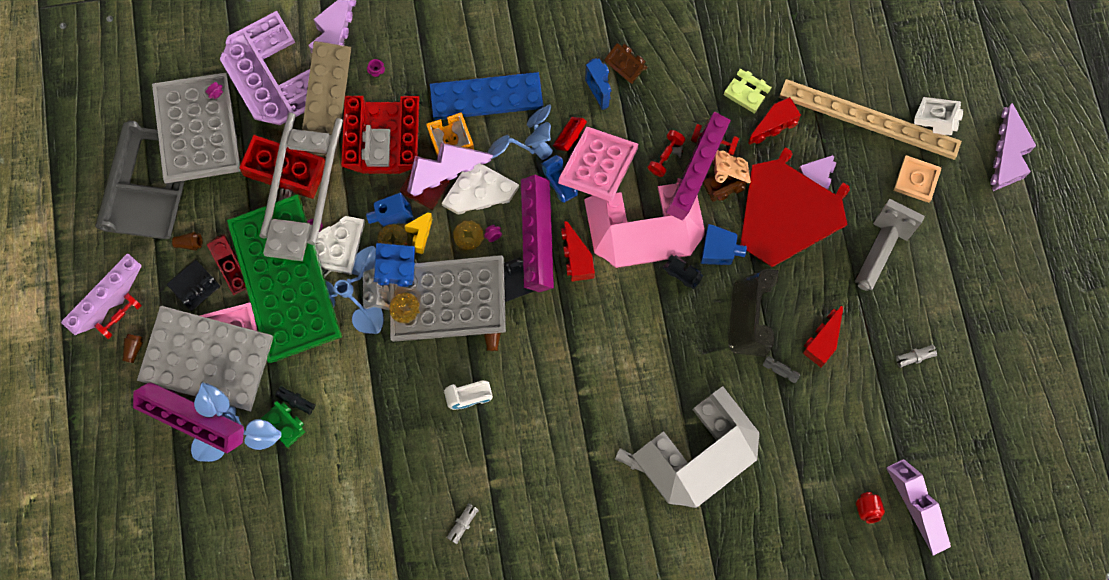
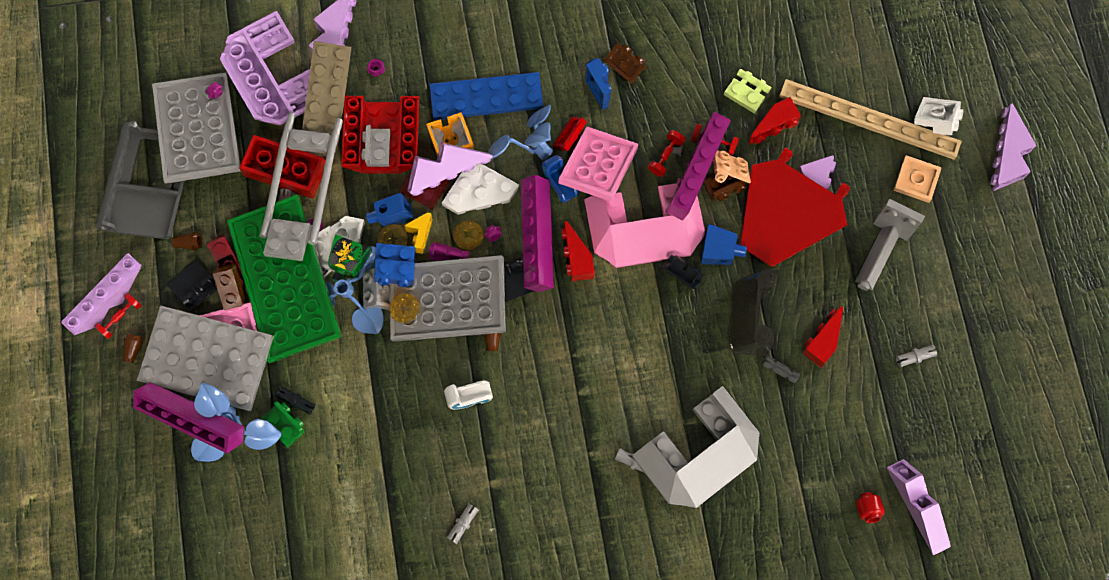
(229, 287): none -> reddish brown brick
(347, 257): none -> torso
(443, 252): none -> magenta hinge

